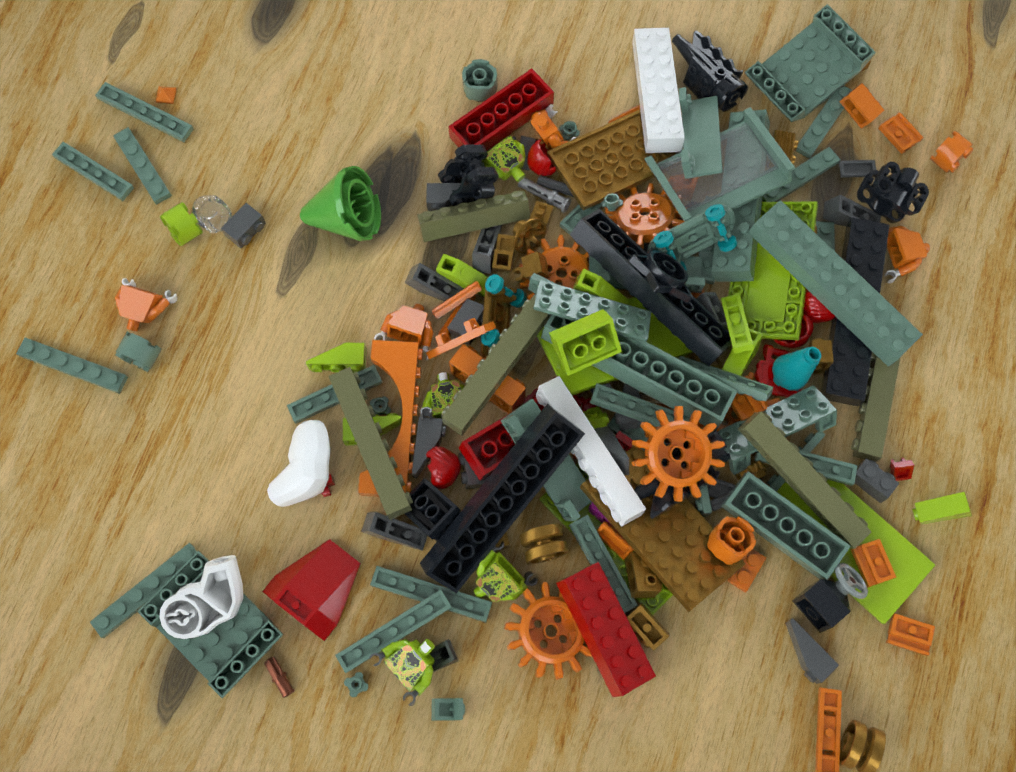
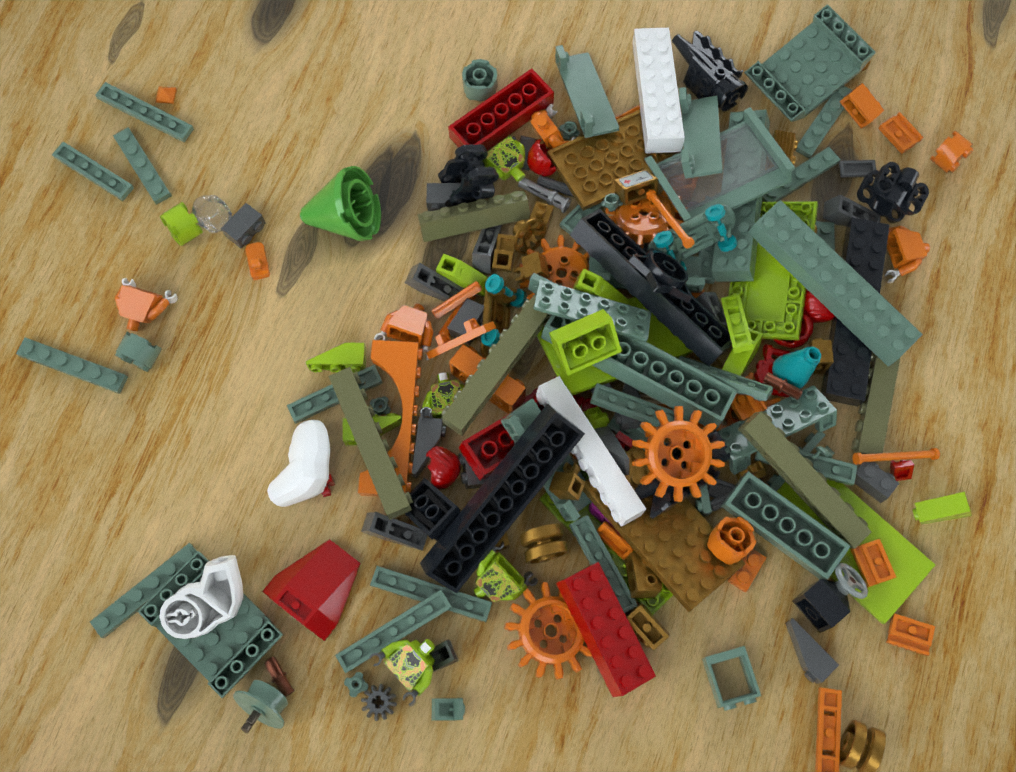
(257, 261): none -> orange piece
(262, 704): none -> sand green piece
(373, 707): none -> dark grey gear
(567, 484): none -> pearl gold brick
(586, 93): none -> sand green bracket
(634, 186): none -> pearl gold brick
(687, 241): none -> orange bar
(748, 672): none -> sand green window
(782, 386): none -> copper axle
(826, 452): none -> sand green piece
(858, 458): none -> orange bar

